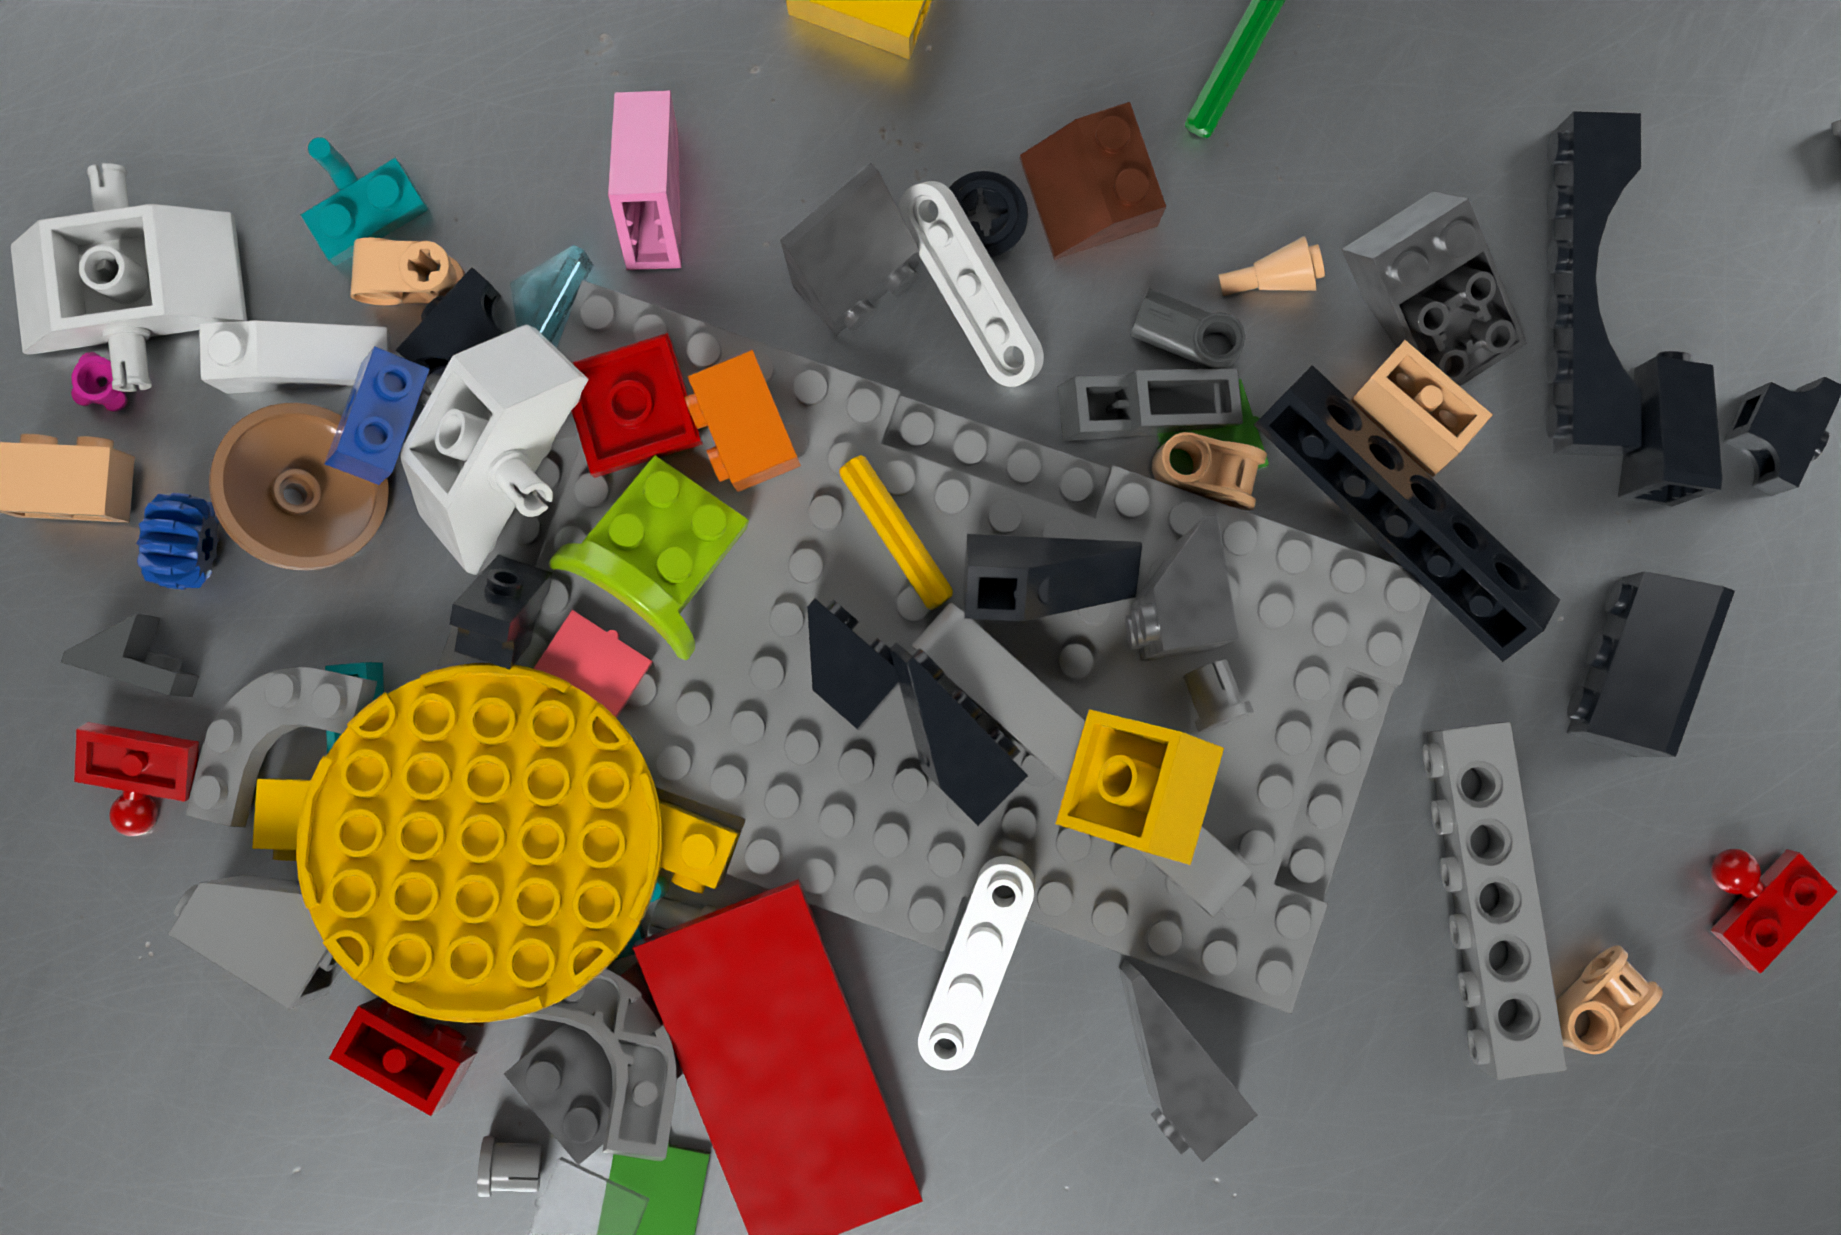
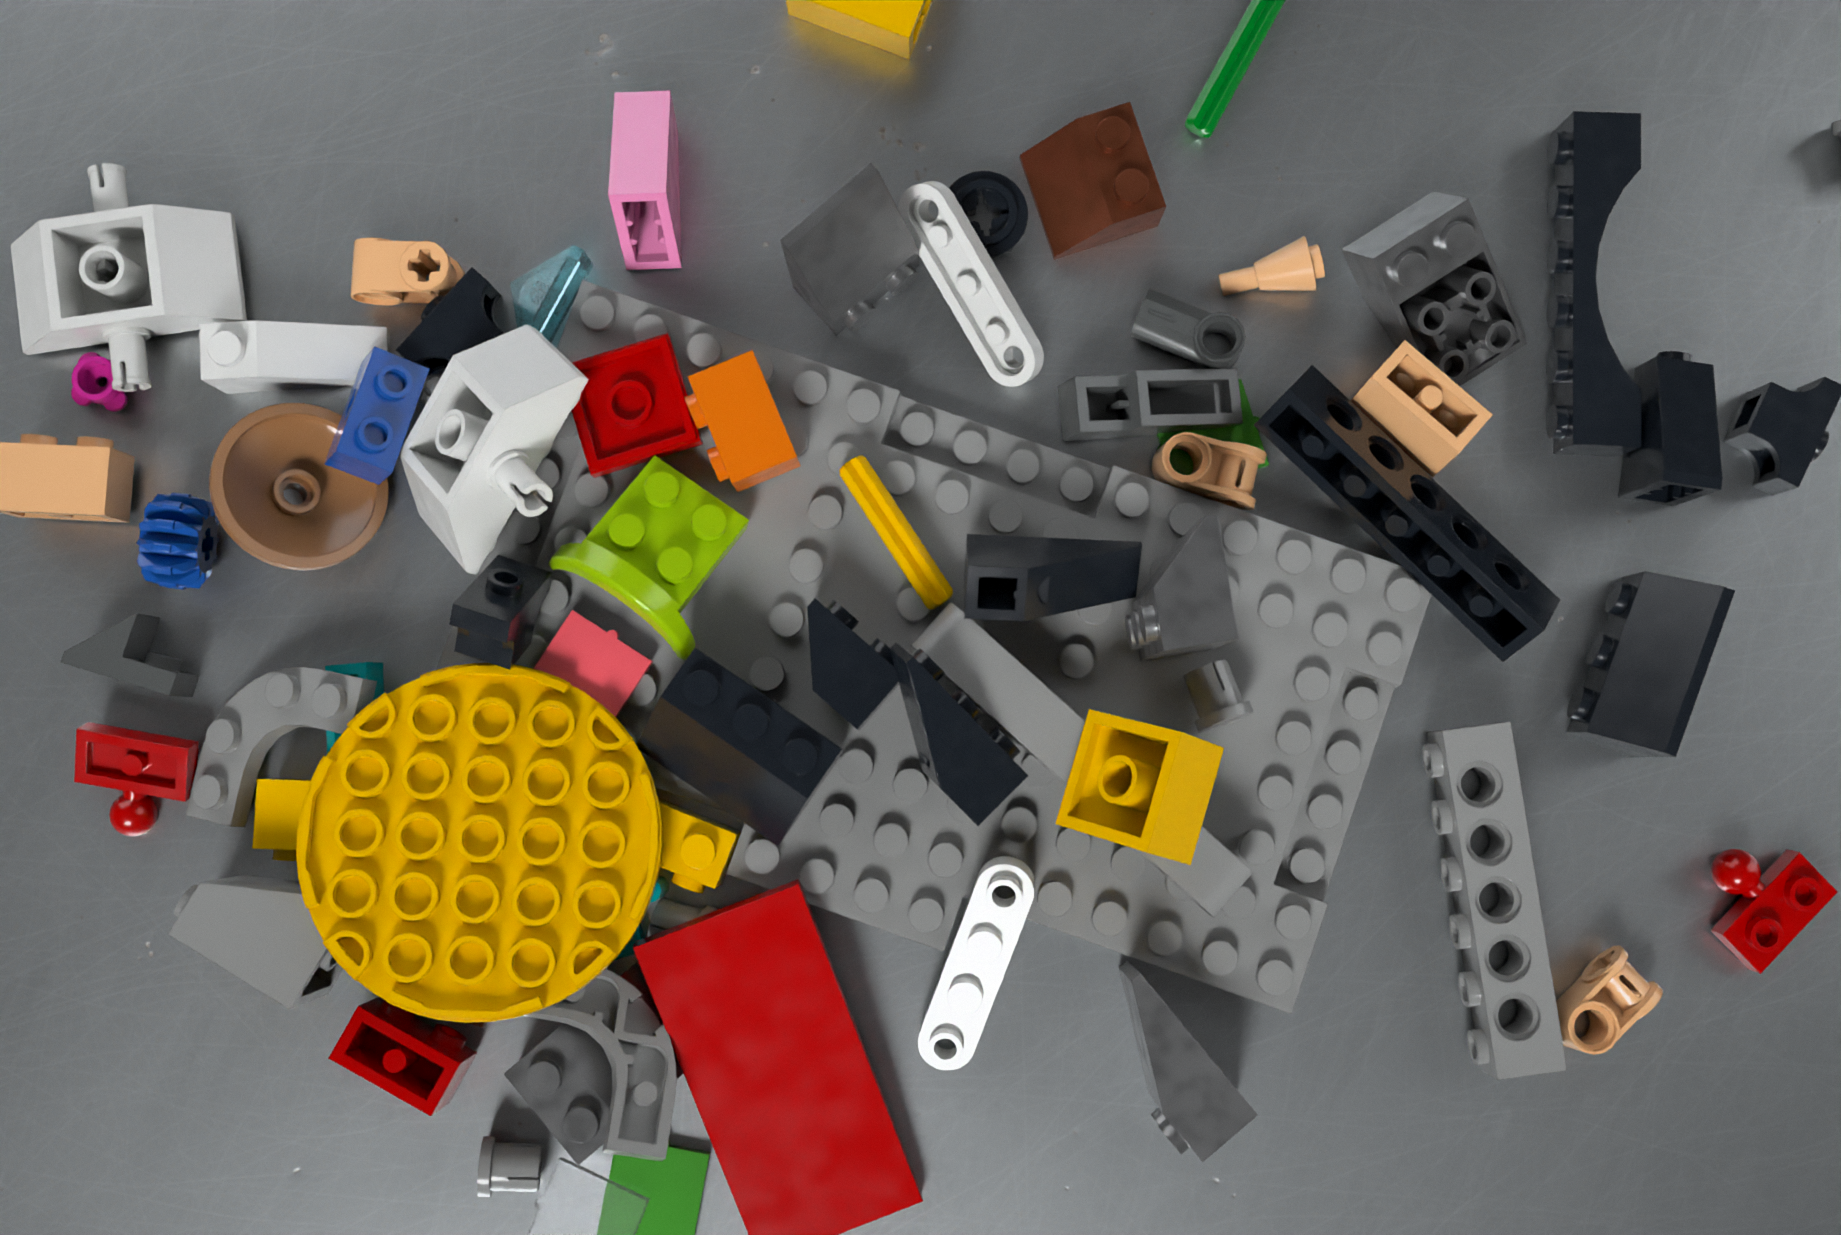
(362, 206): teal plate -> none
(737, 746): none -> black slope

